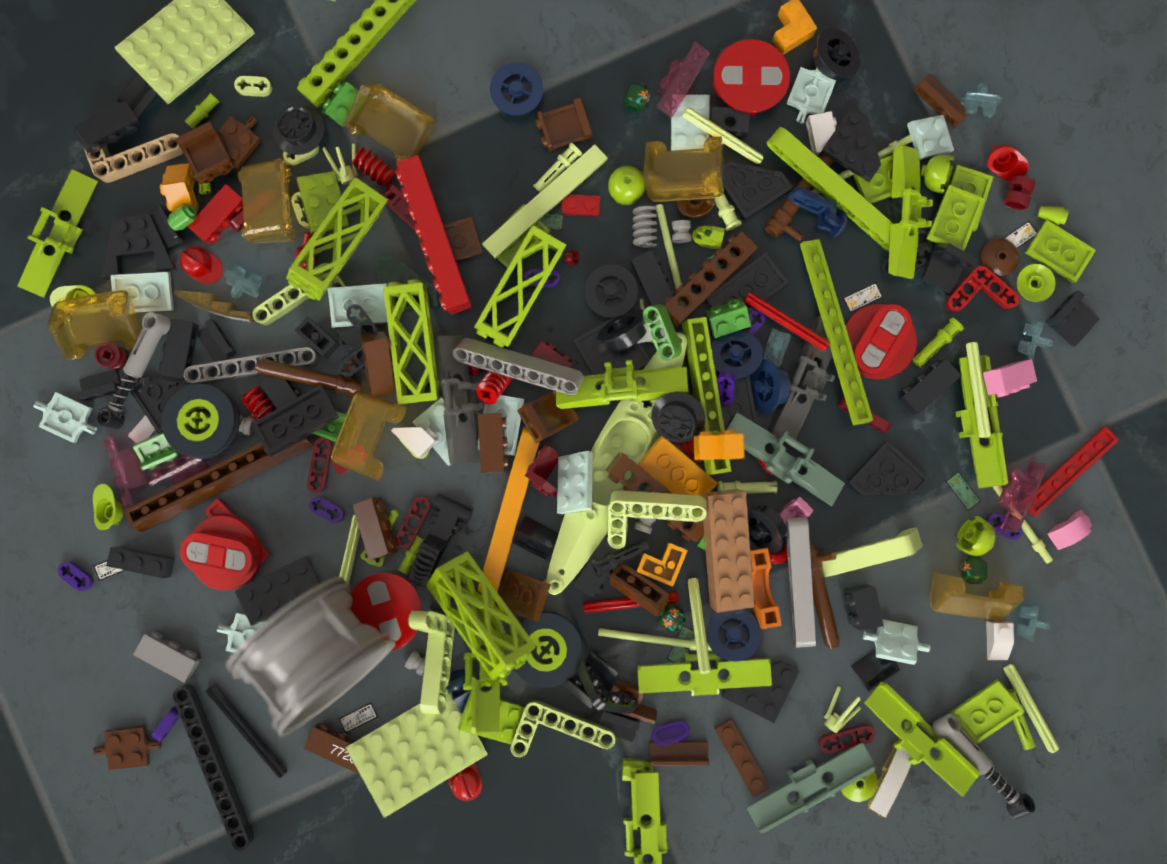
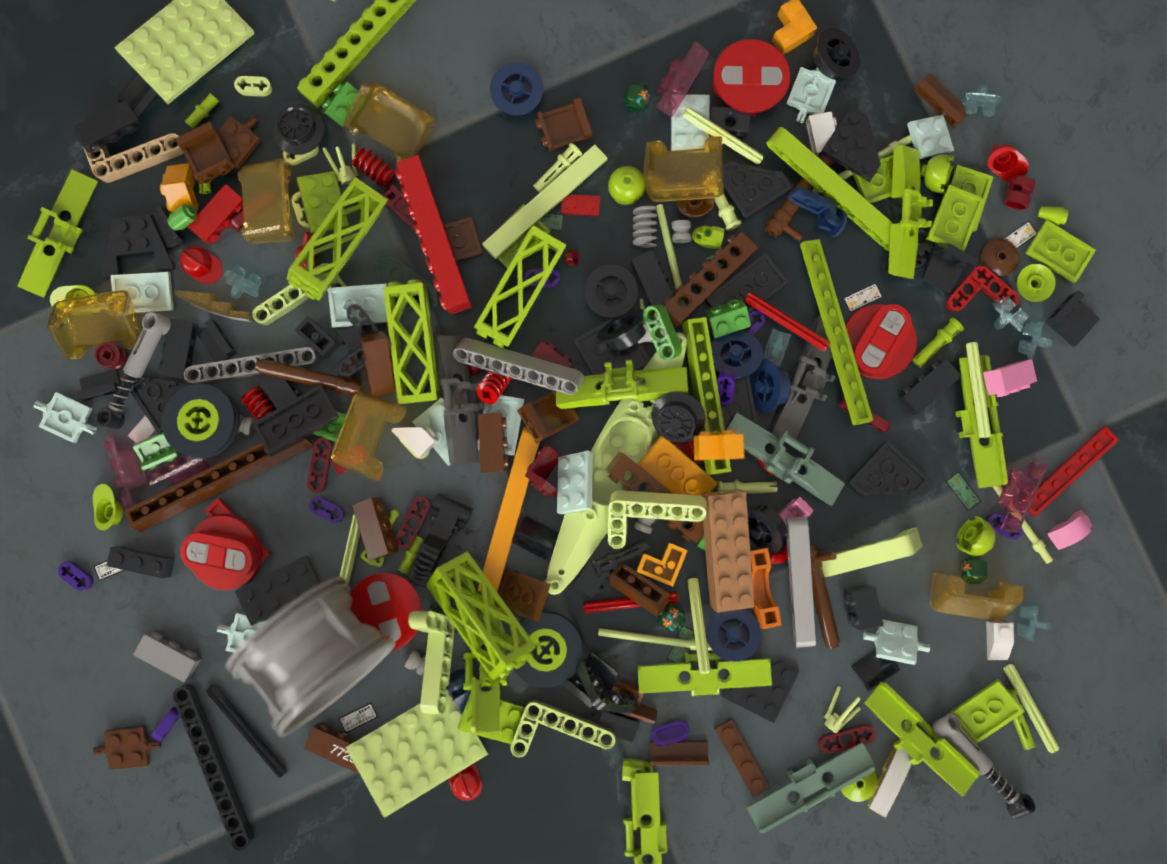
(1003, 308): none -> clear light blue hips

